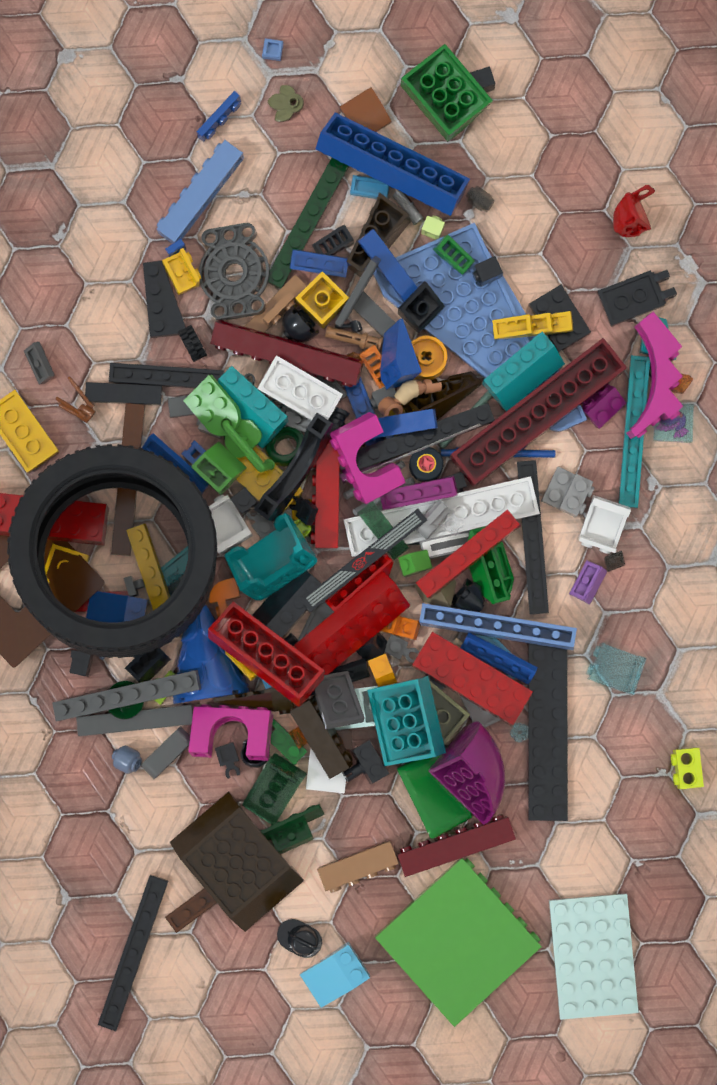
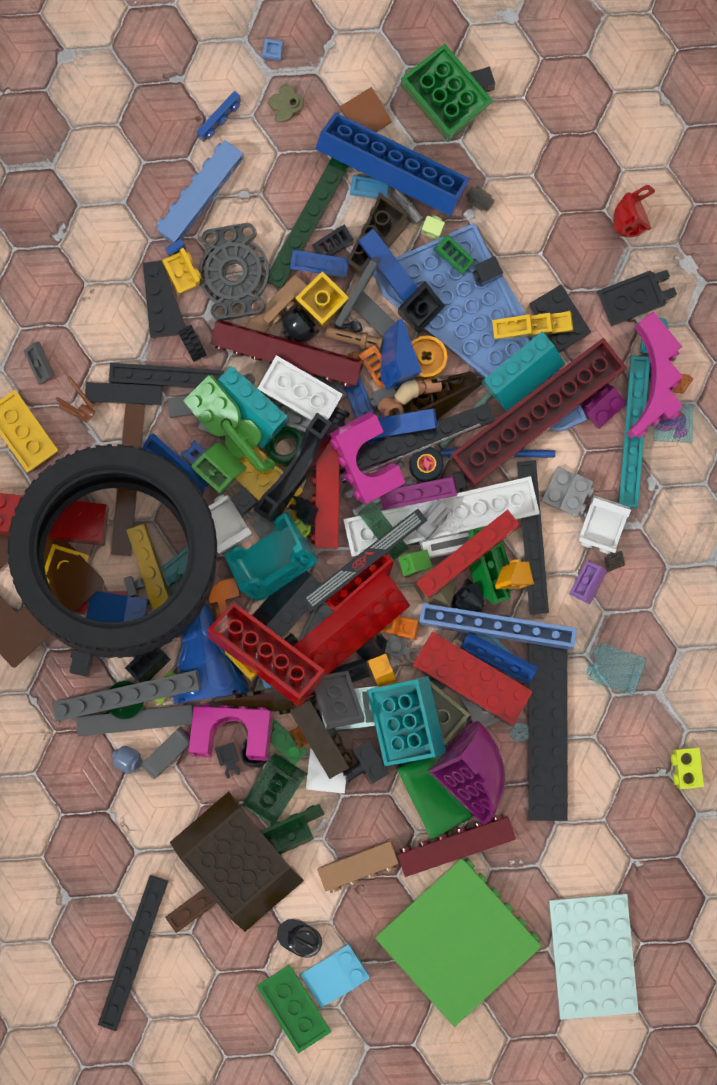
(293, 1008): none -> green plate
(515, 575): none -> light orange slope

